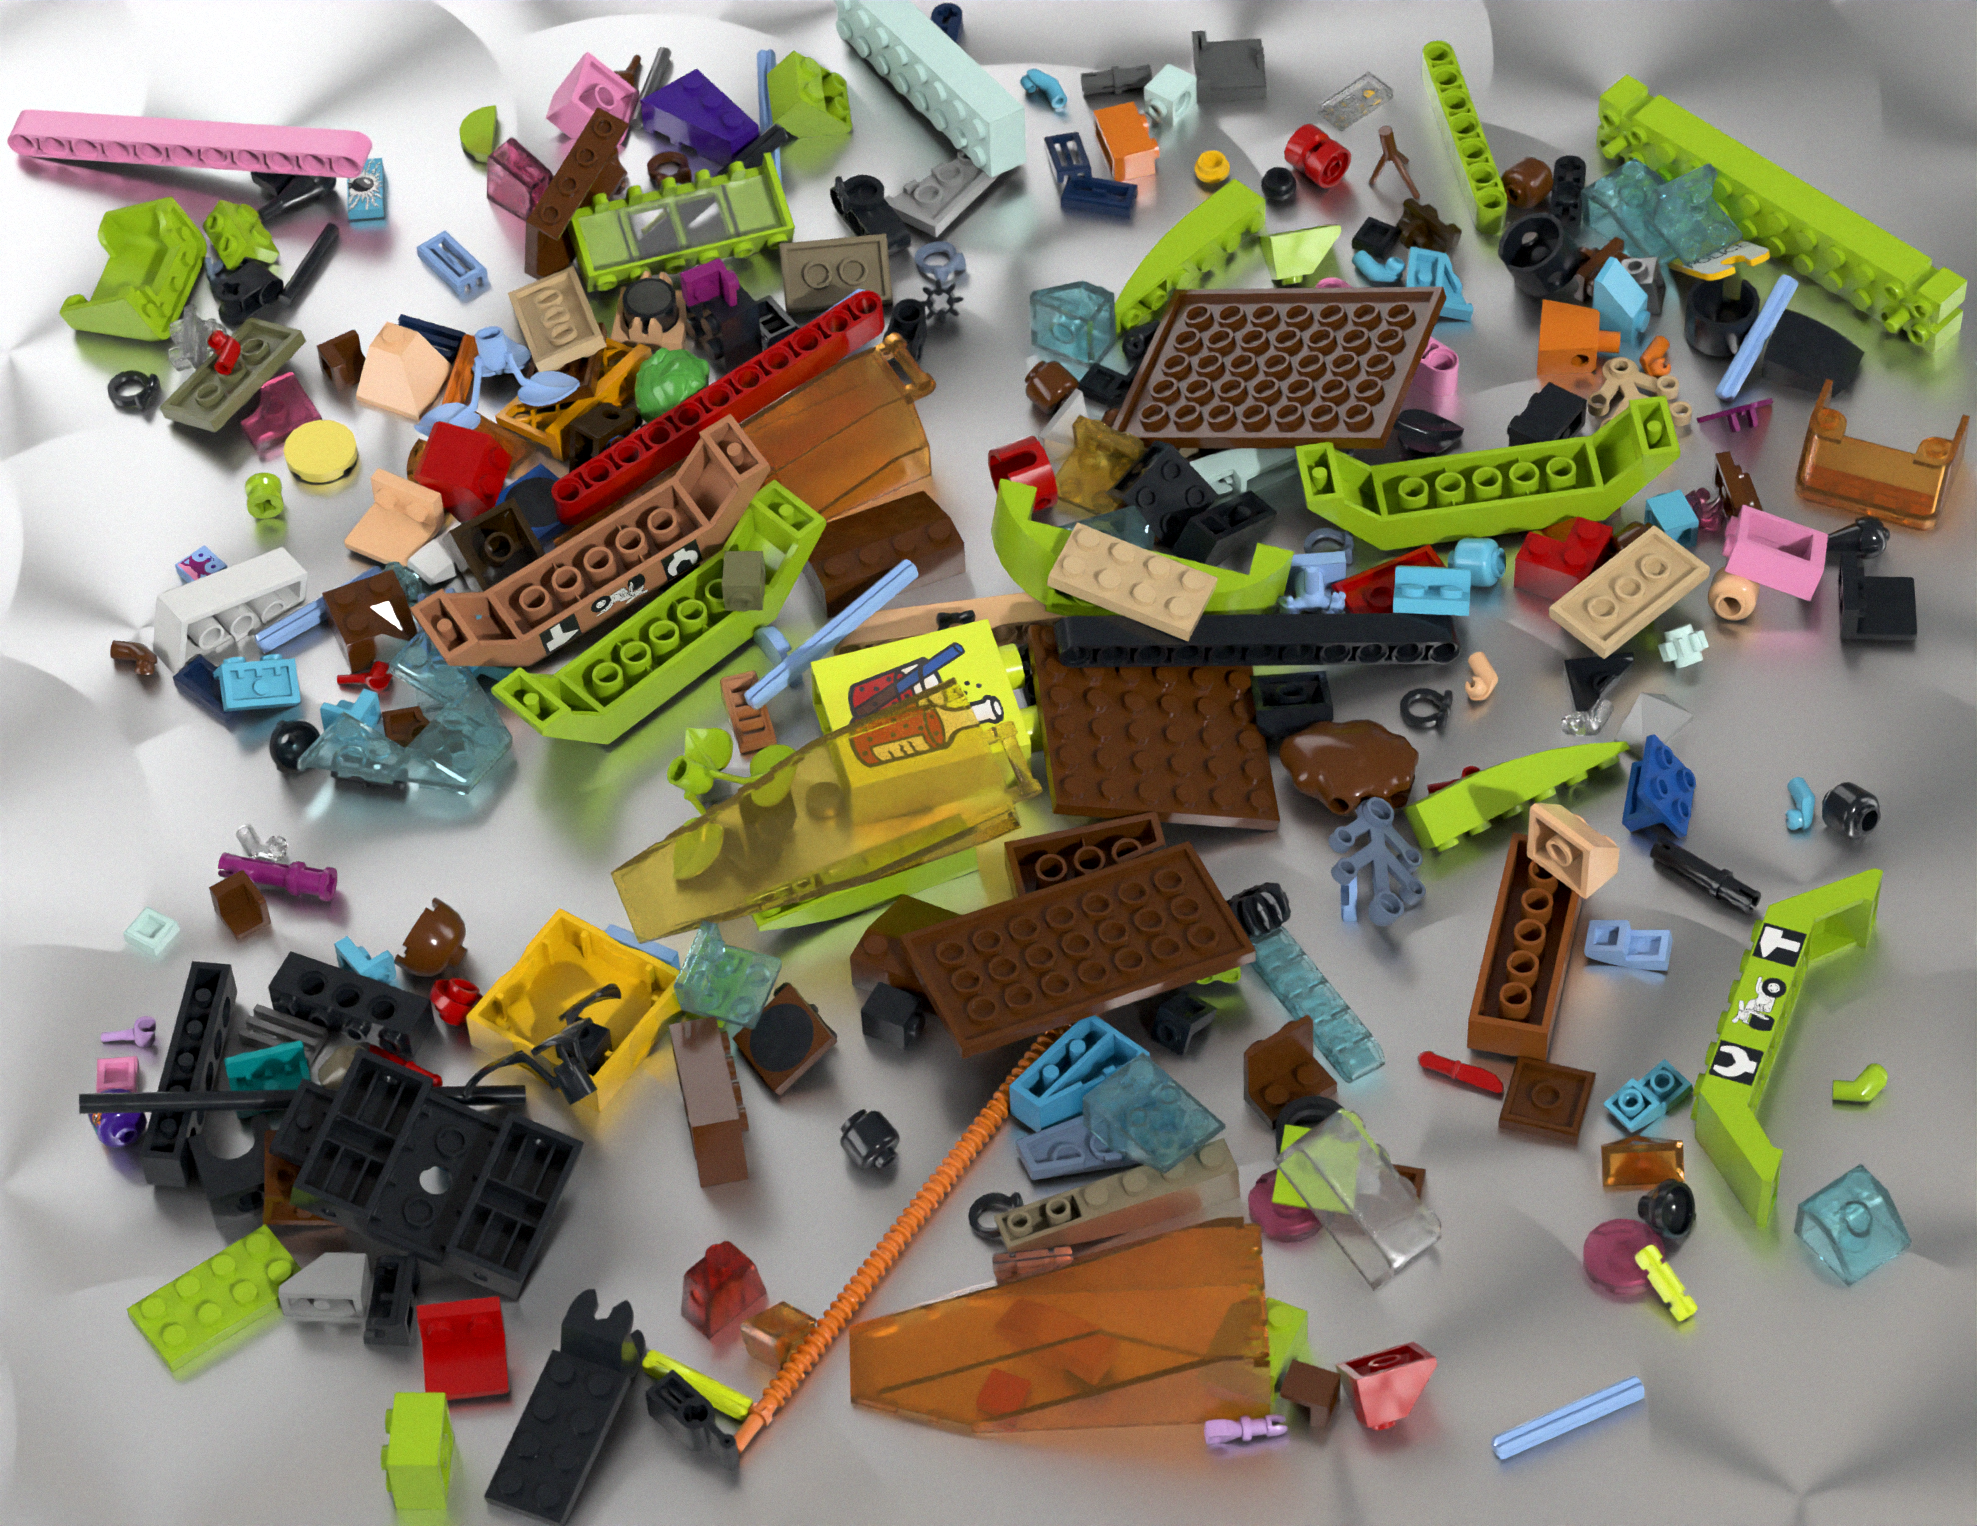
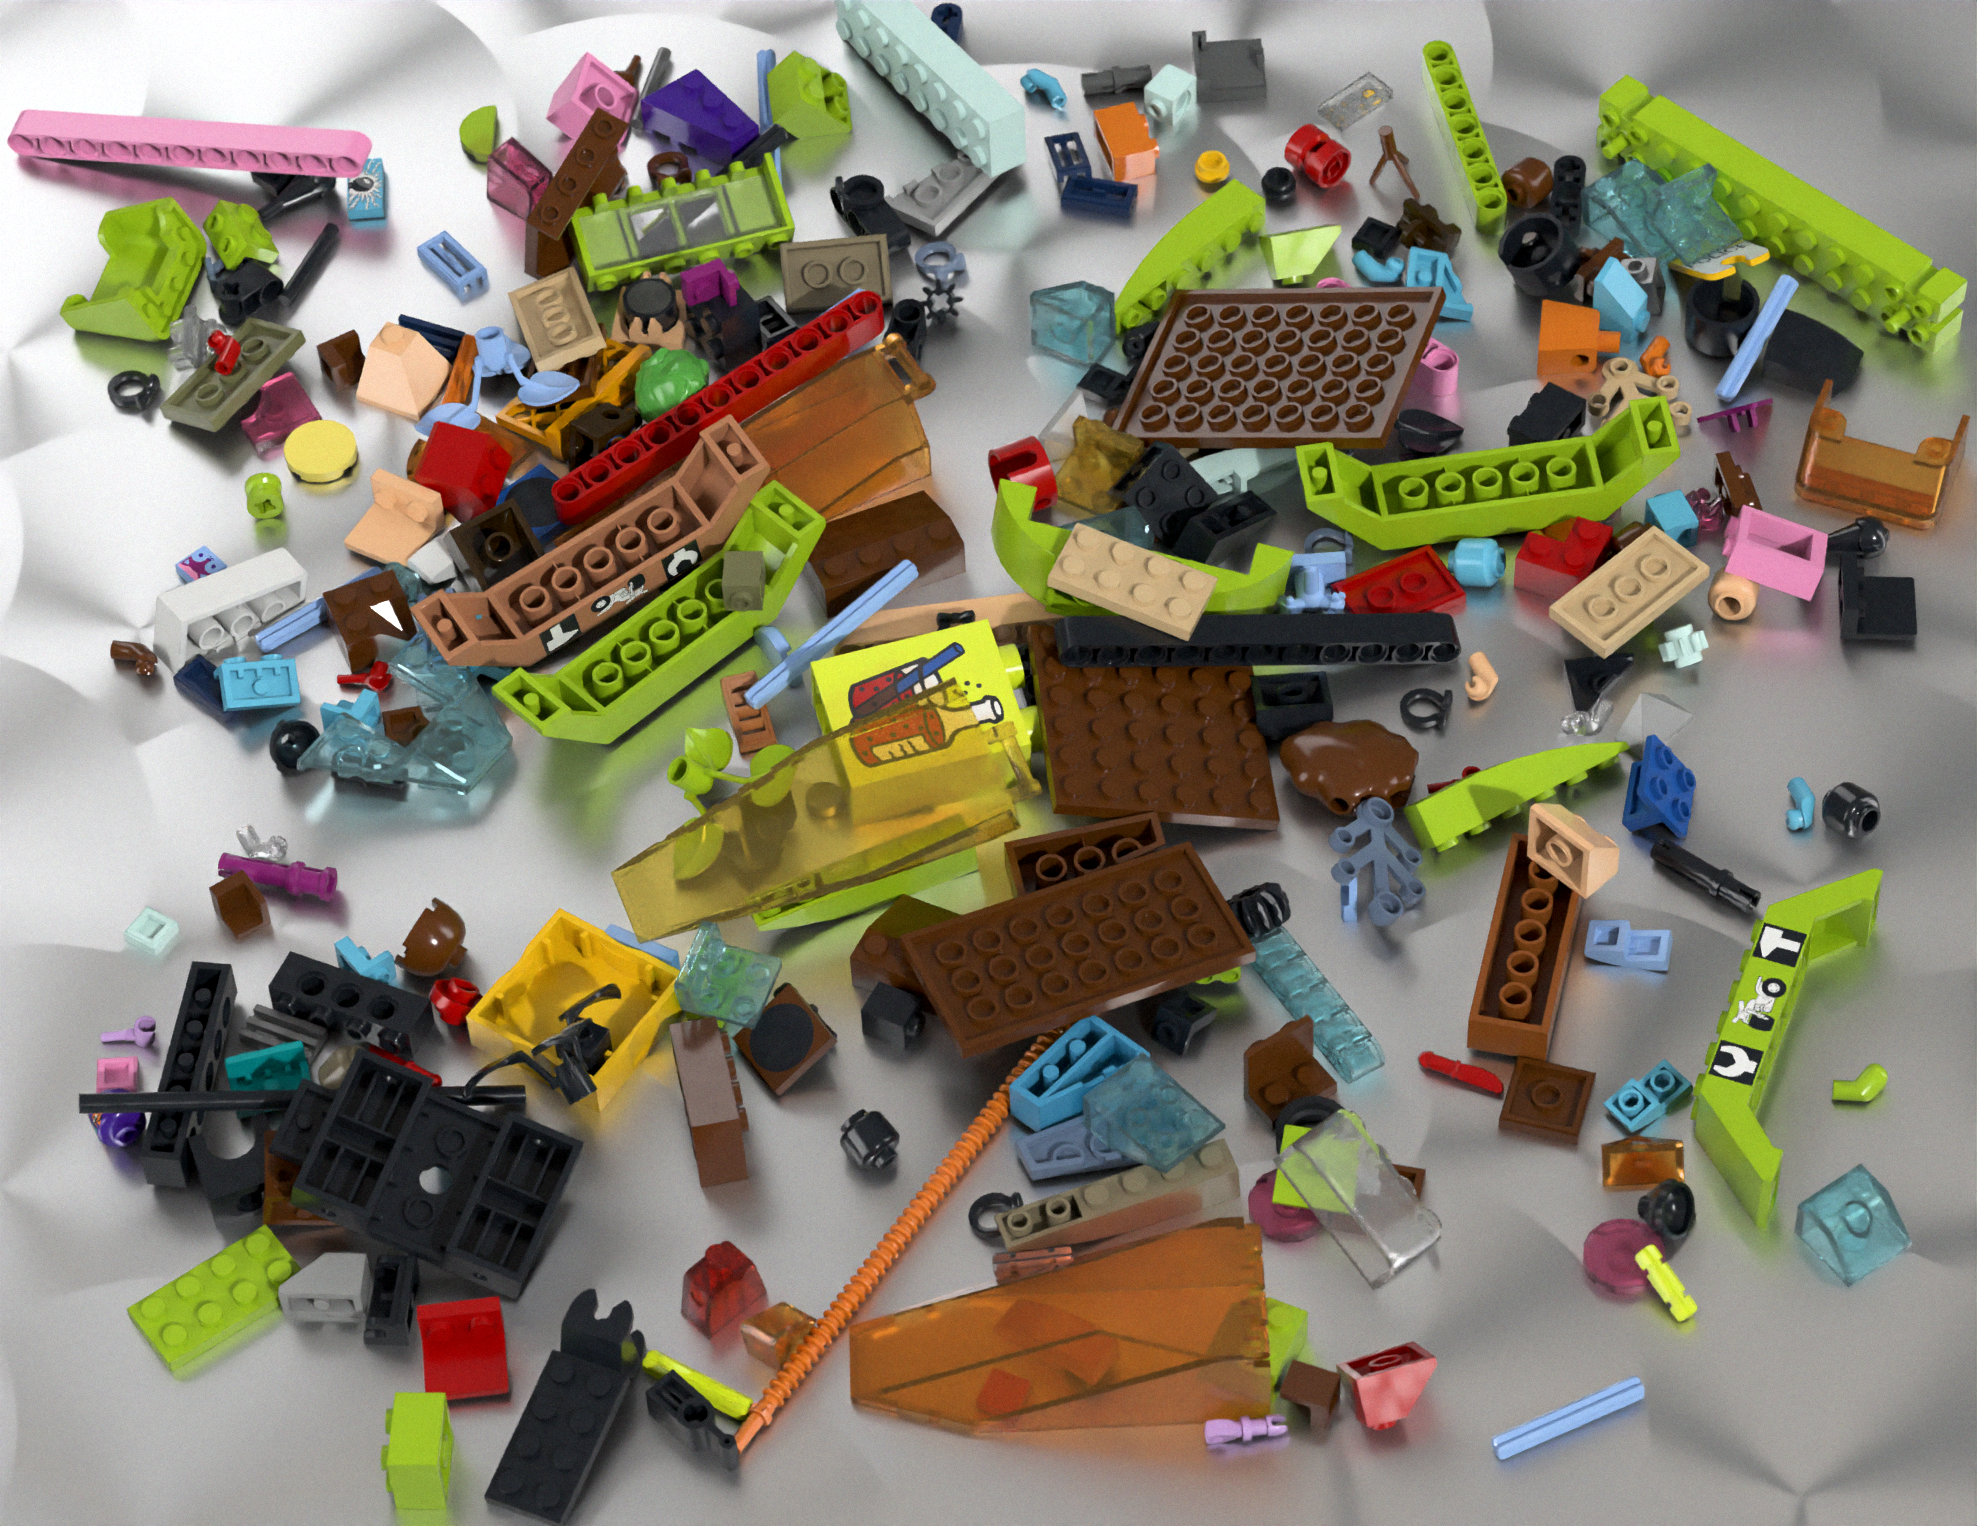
(1049, 386): reddish brown head -> none
(1432, 590): medium azure bracket -> none

